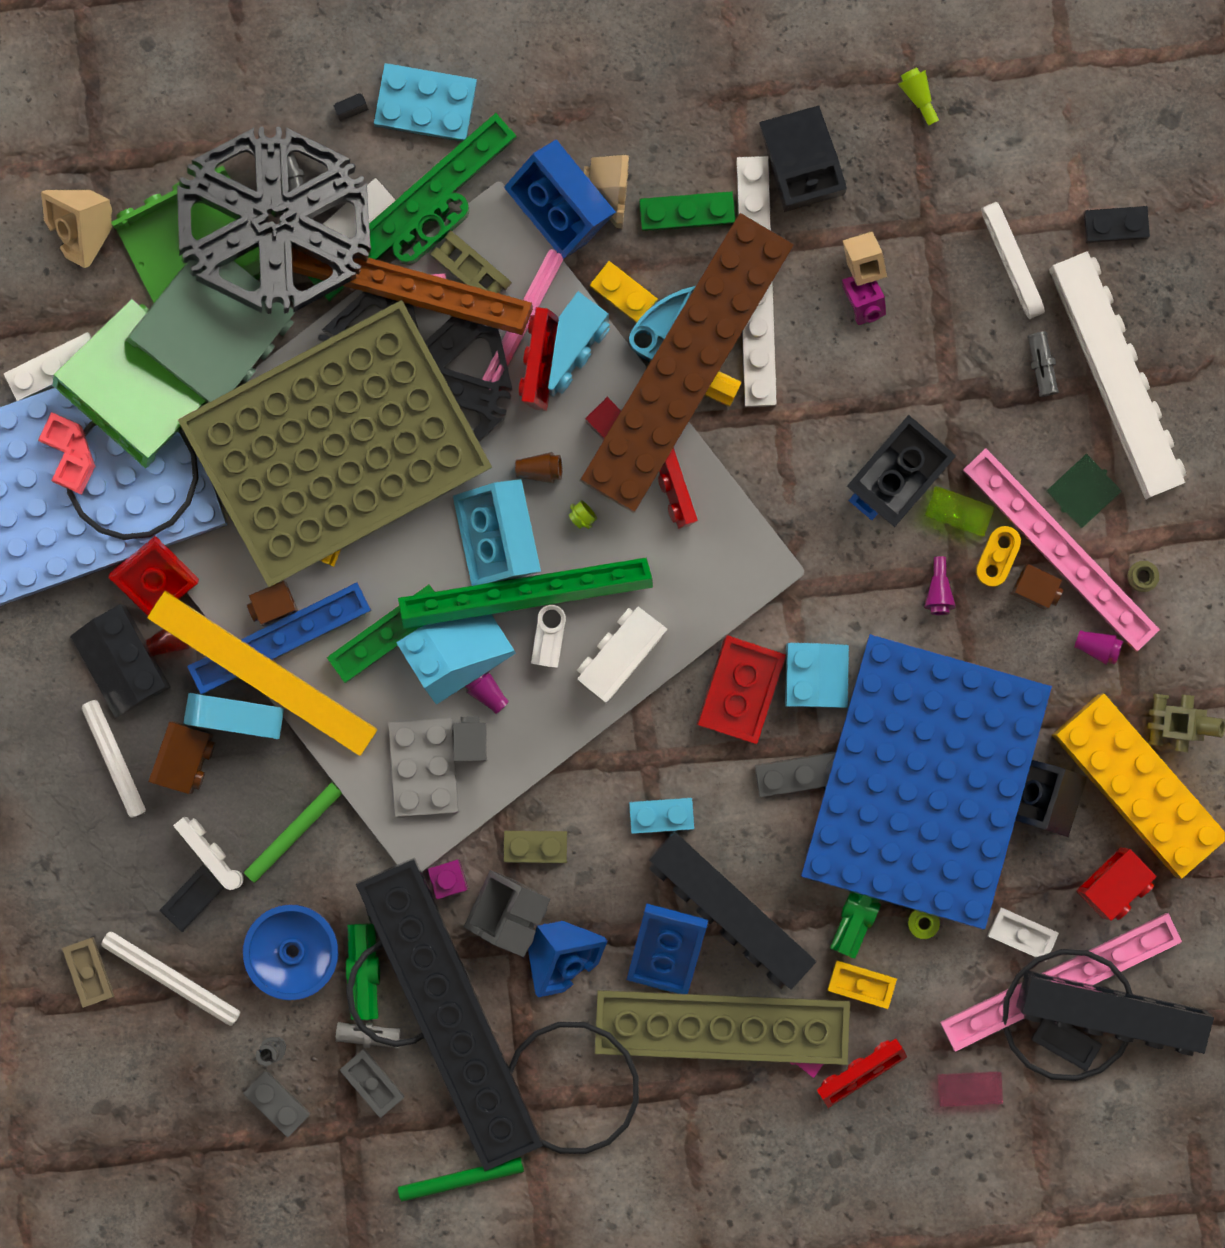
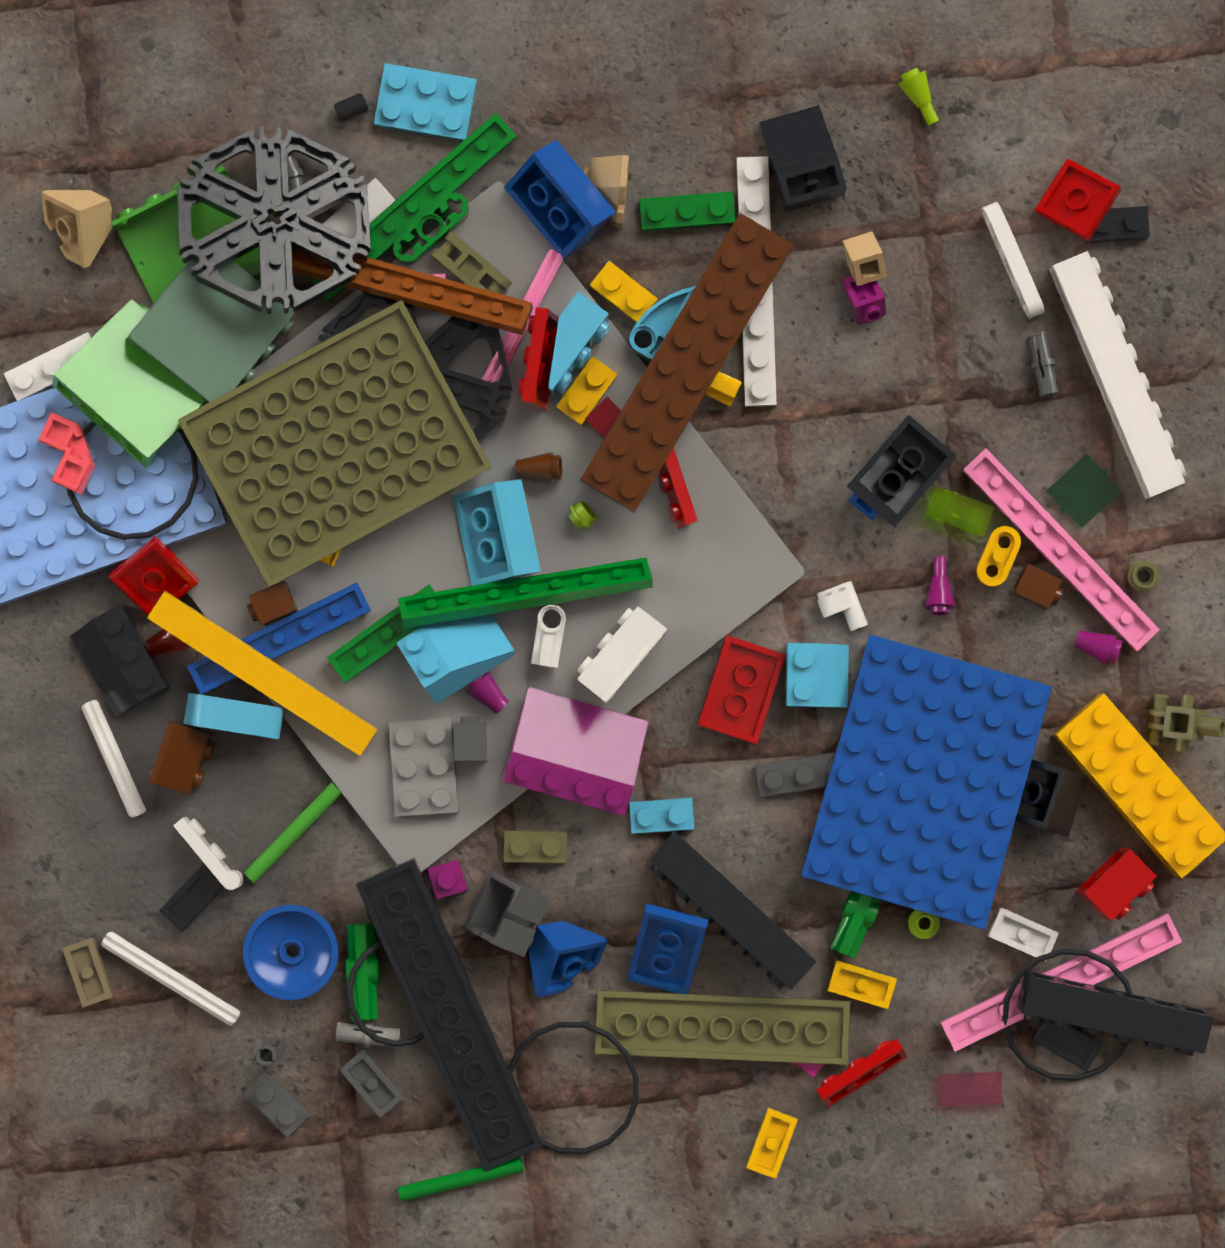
(575, 751): none -> slope
(586, 390): none -> yellow plate
(771, 1143): none -> yellow plate
(842, 599): none -> white piece
(1078, 200): none -> red tile

